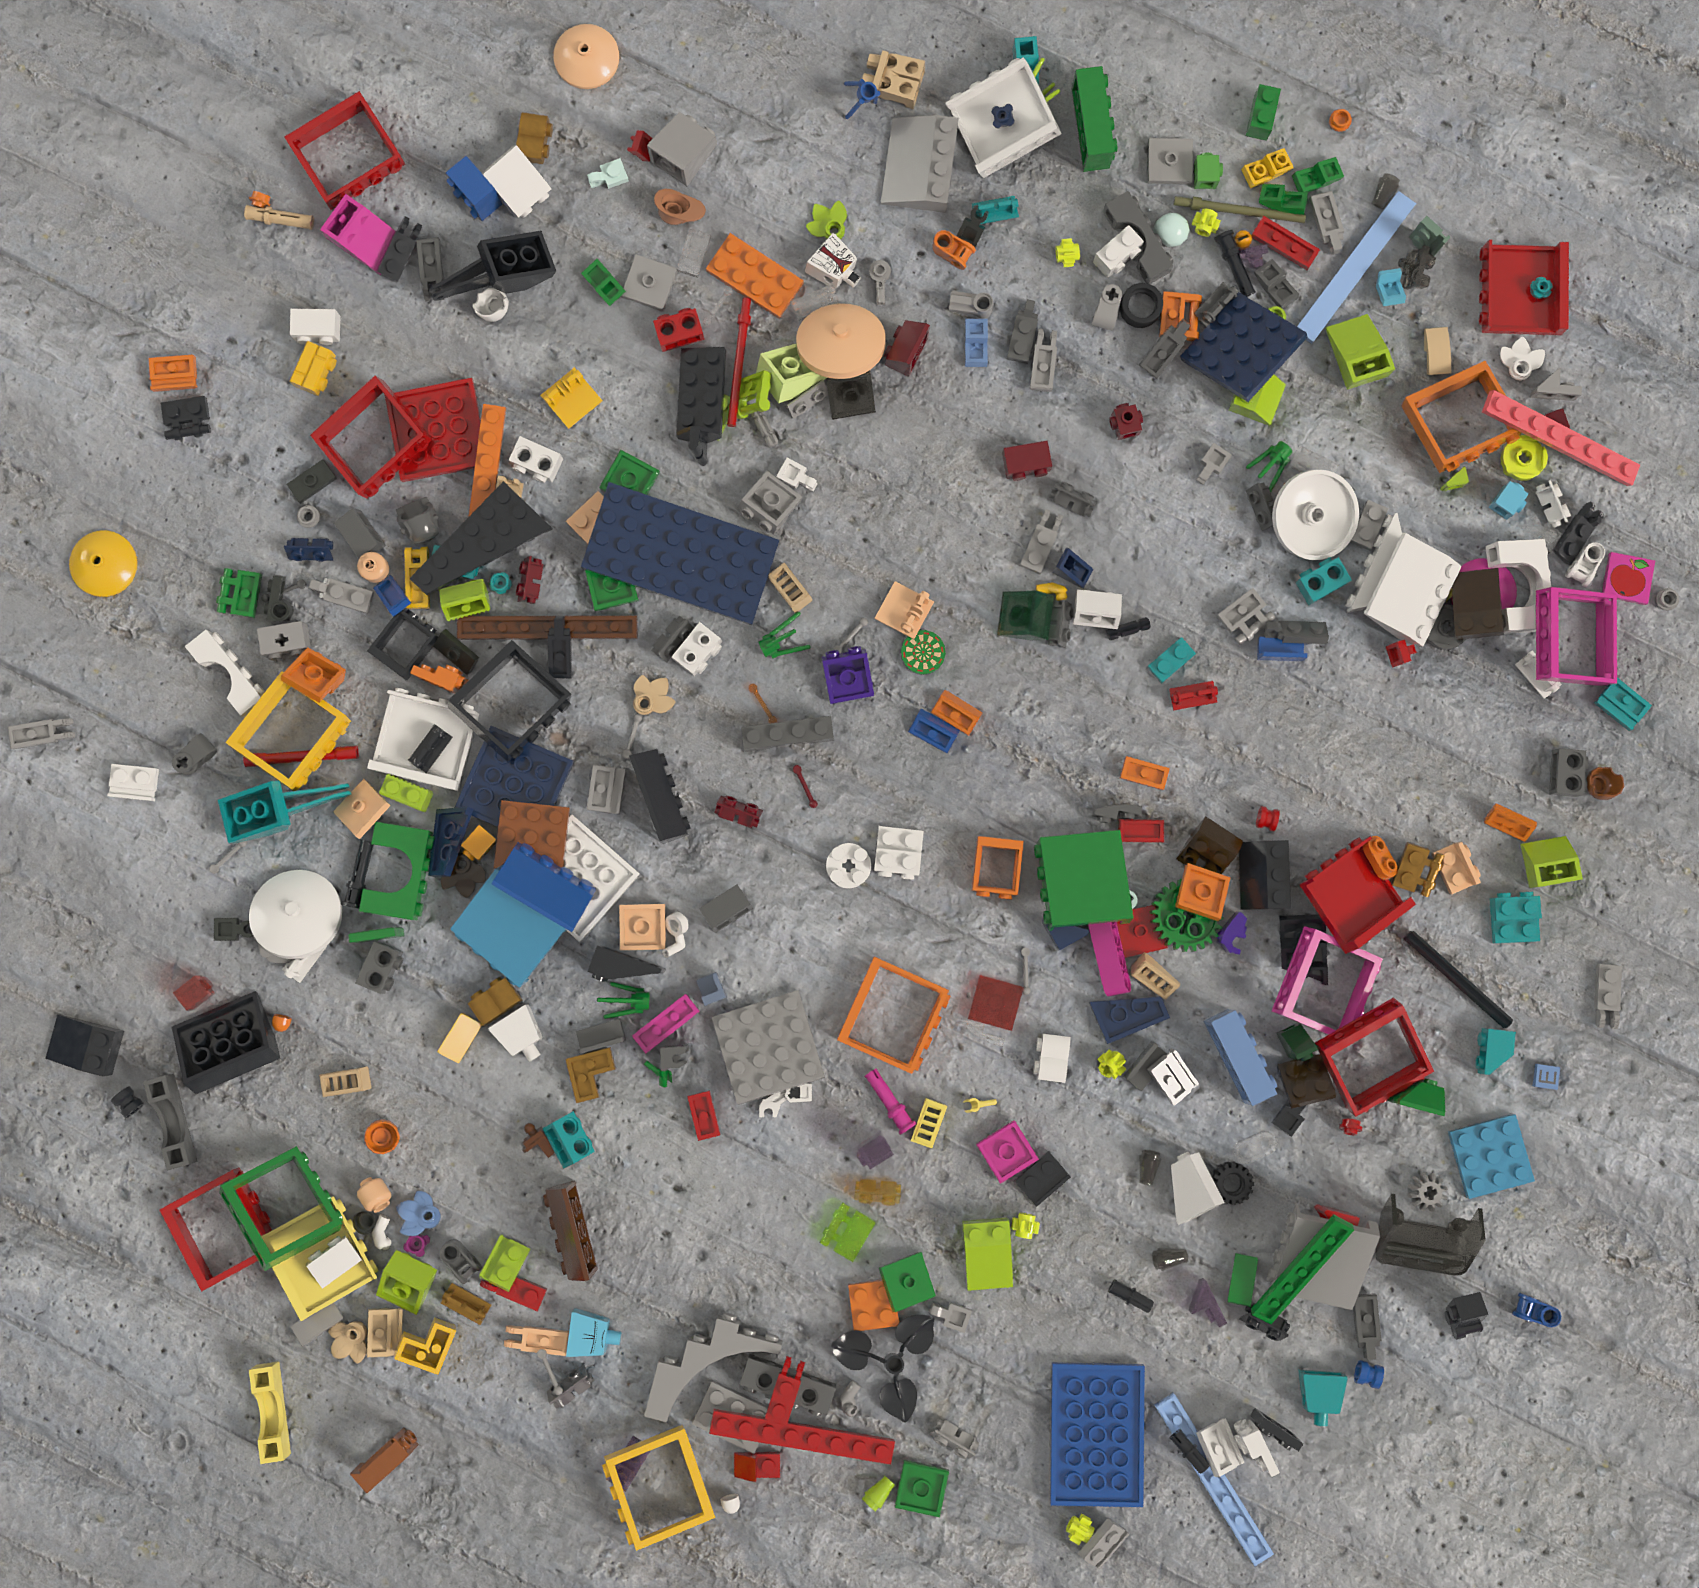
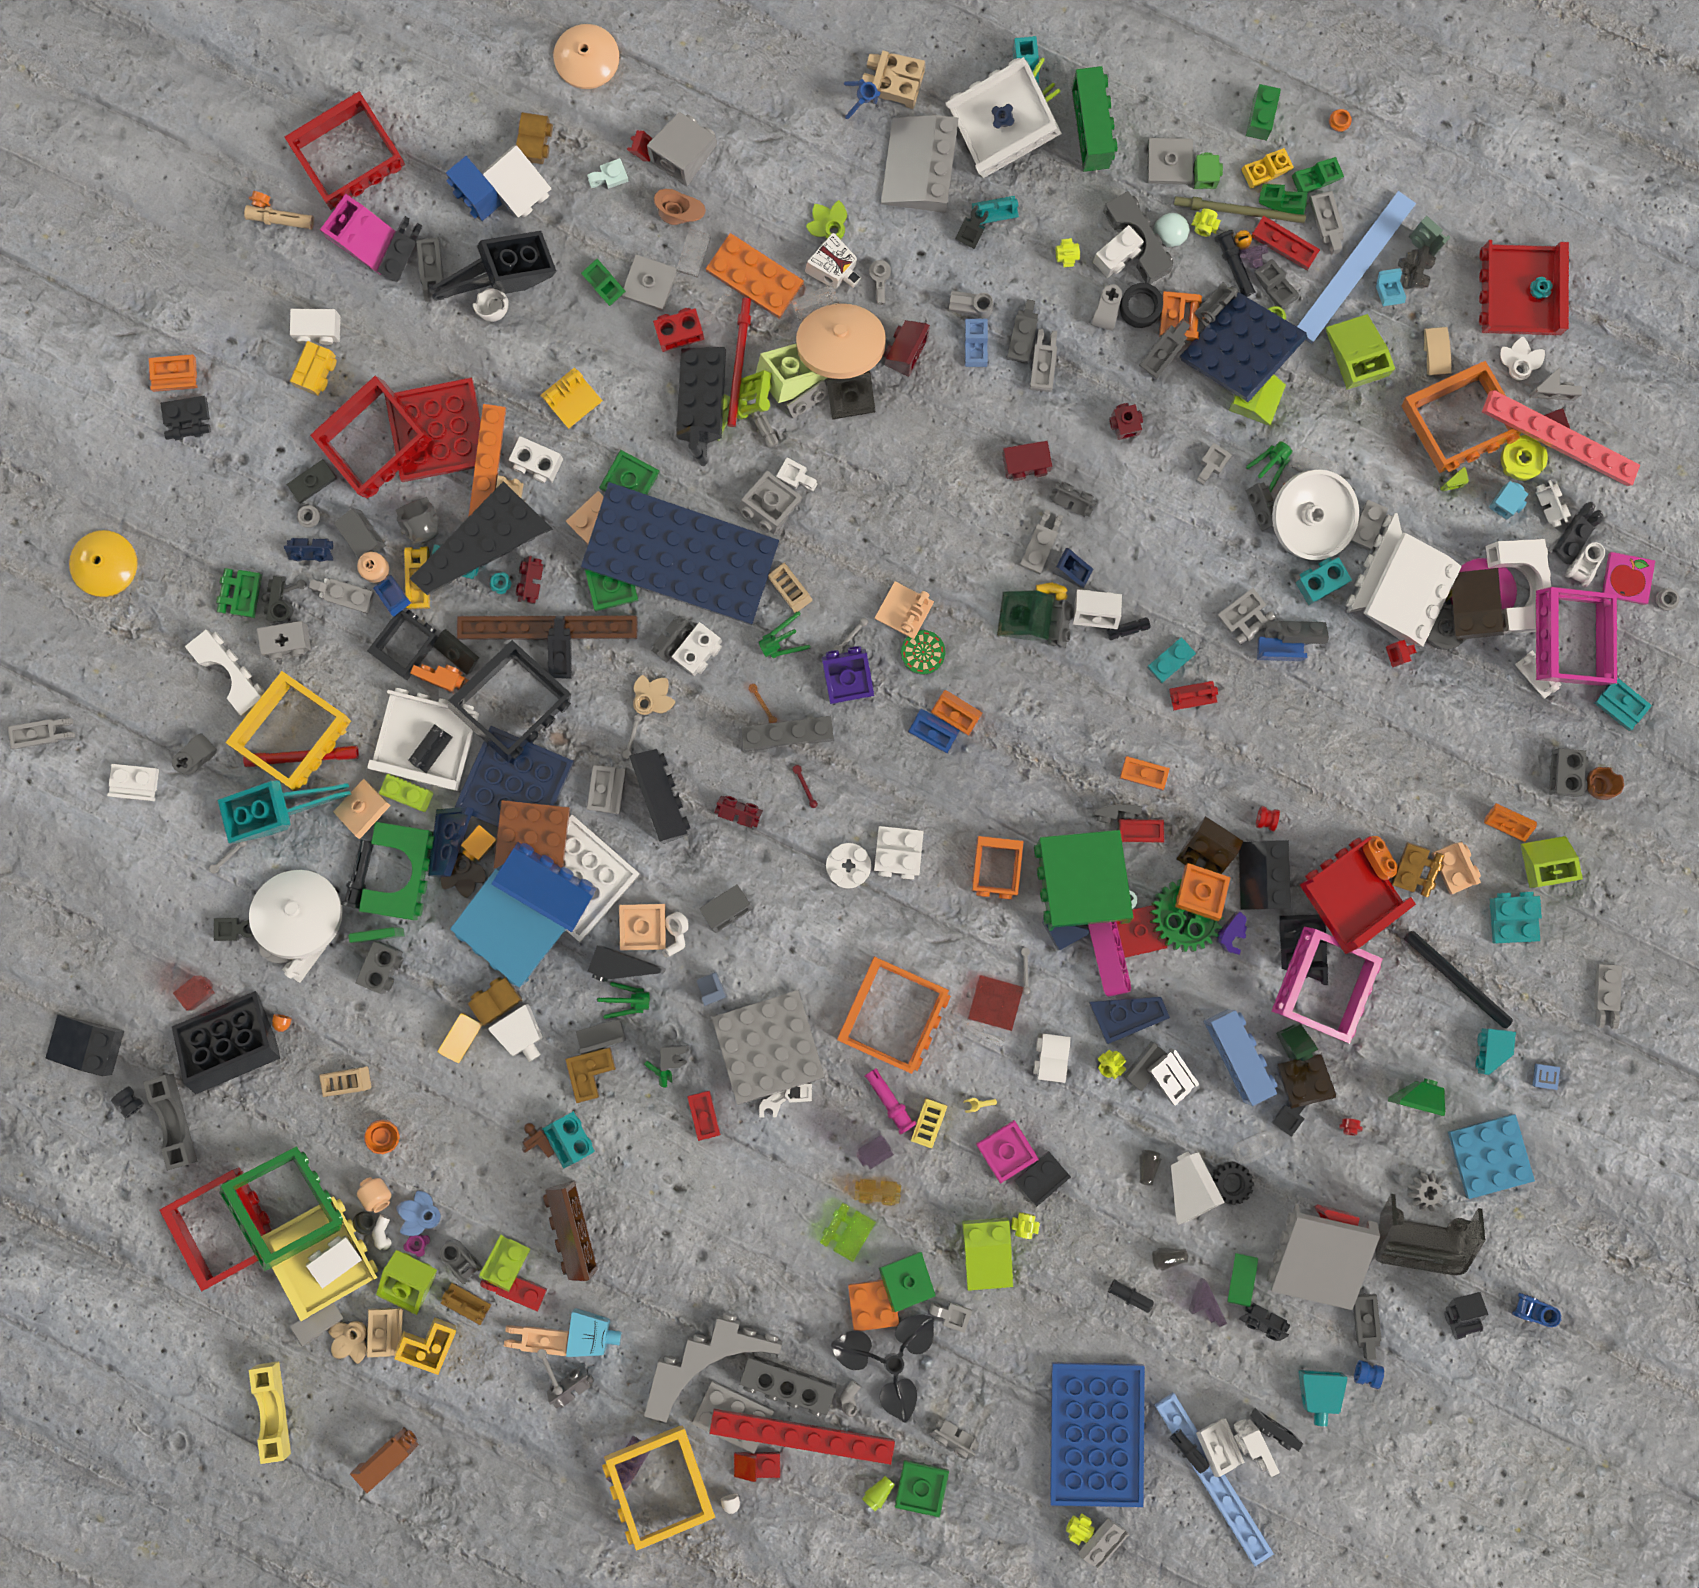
(314, 675): orange plate -> none
(464, 599): lime brick -> none
(665, 1023): dark pink plate -> none
(784, 1394): red hinge -> none
(954, 249): orange piece -> none
(1146, 964): tan slope -> none
(1302, 1269): green plate -> none
(1357, 1030): red window -> none
(1385, 190): clear smoke cone -> none

